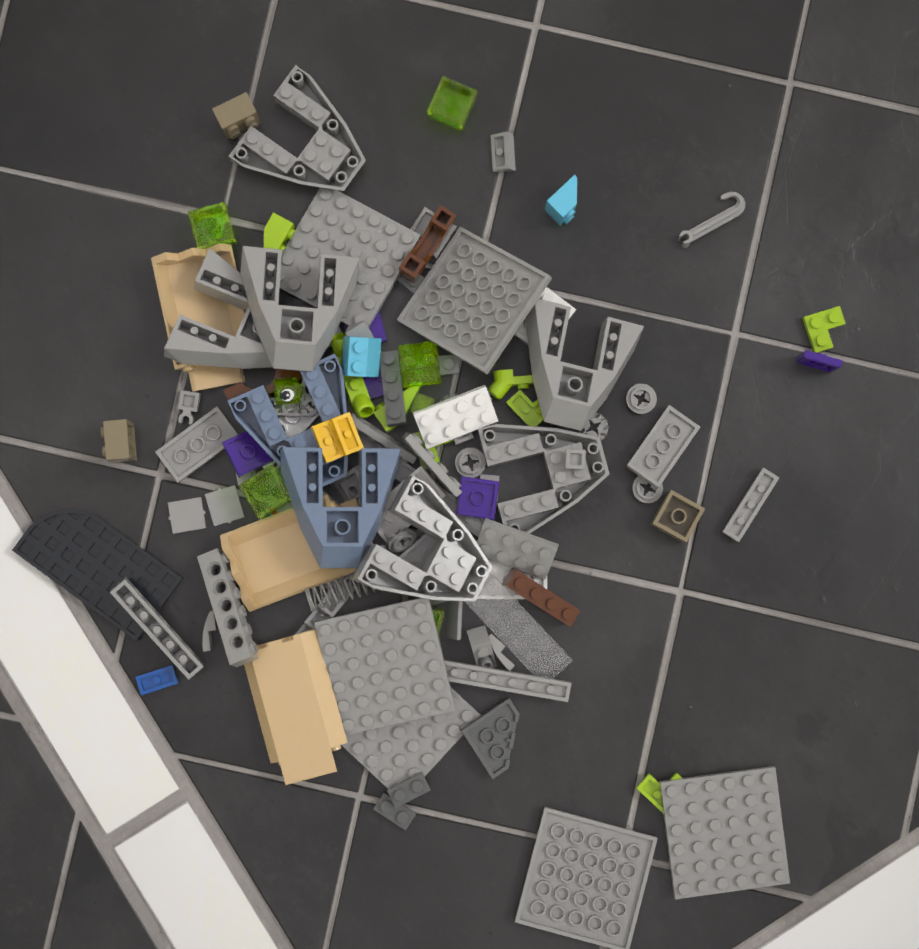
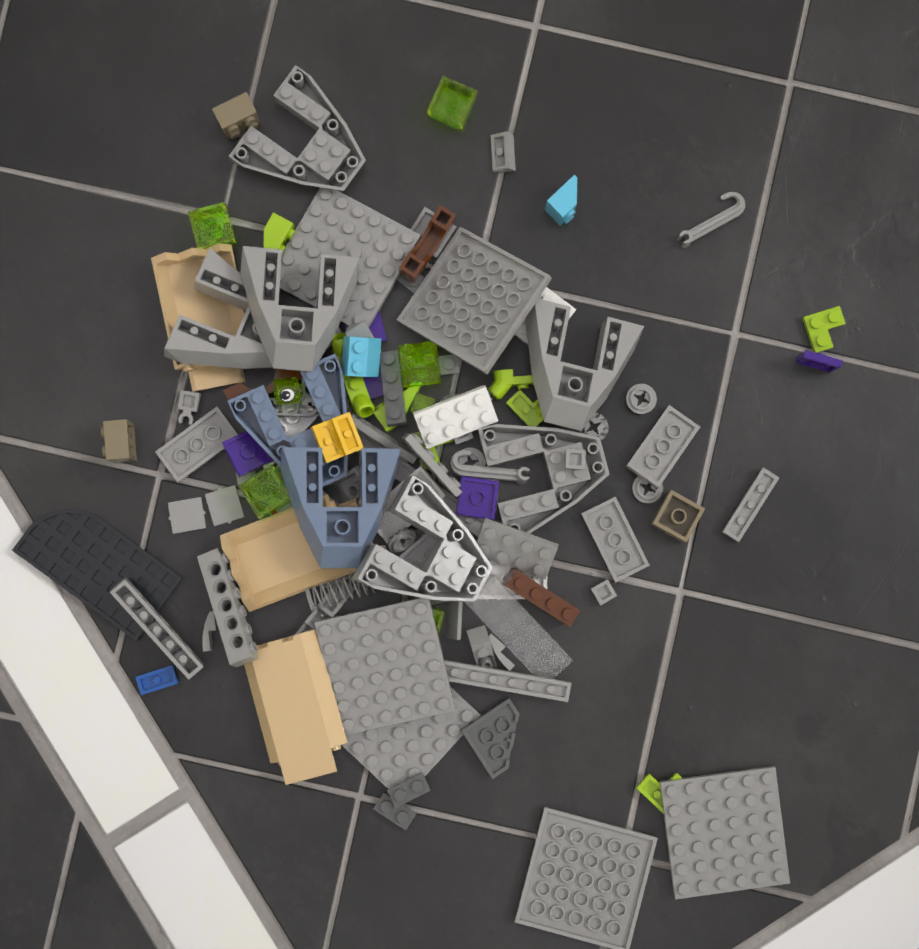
(487, 472): none -> light grey piece
(603, 592): none -> light grey plate
(615, 539): none -> light grey plate

